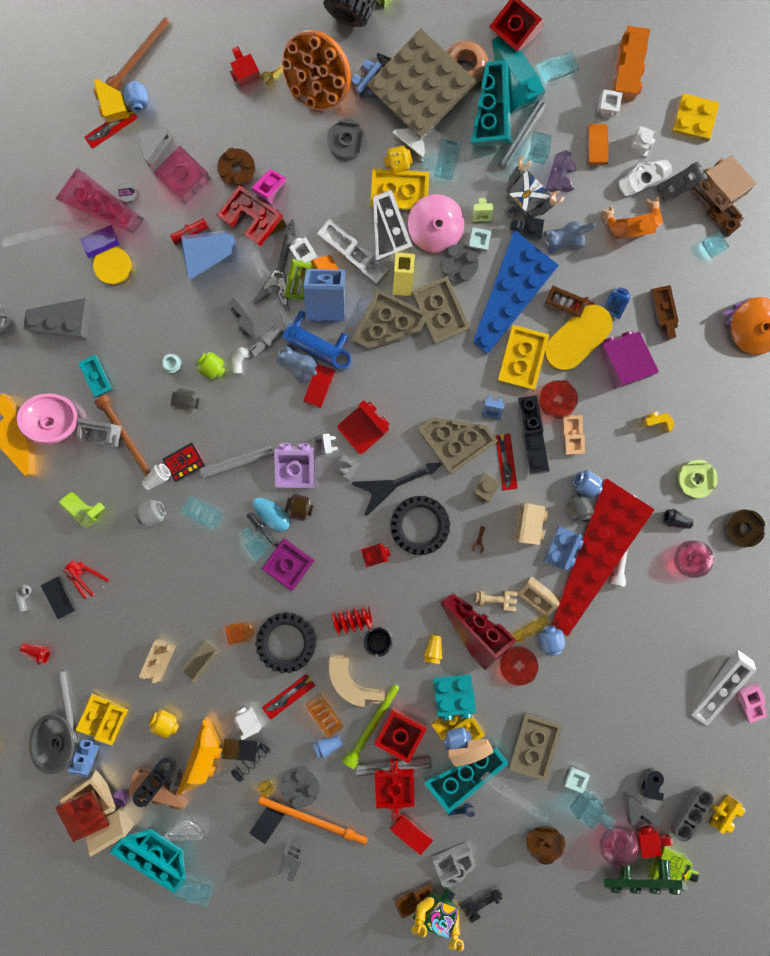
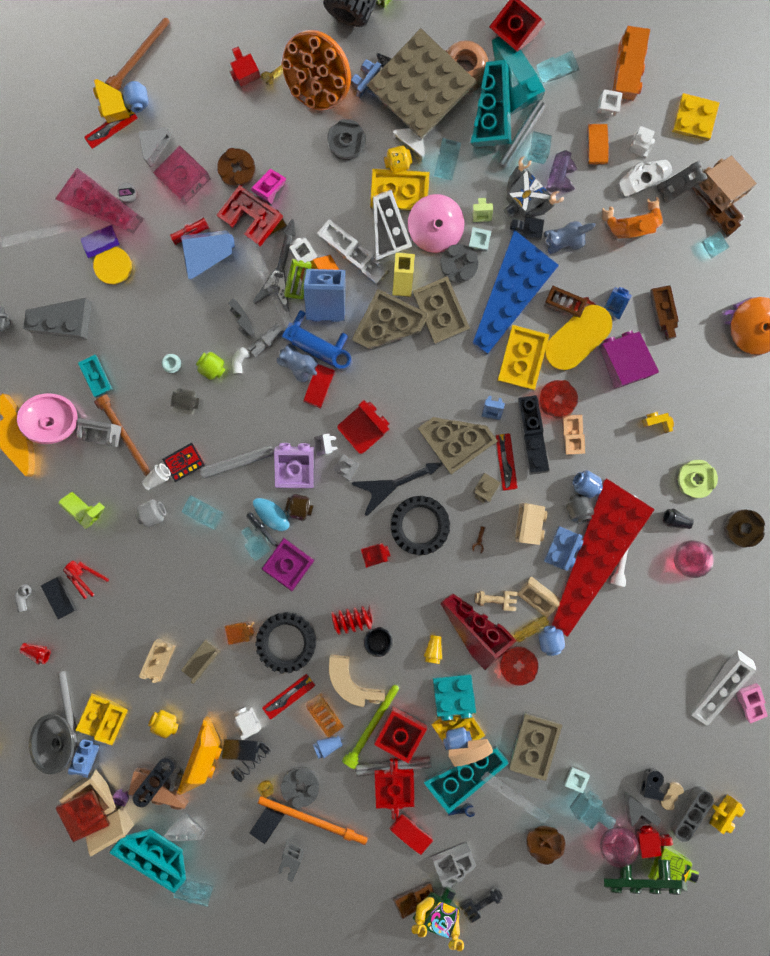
(671, 795): none -> tan piece

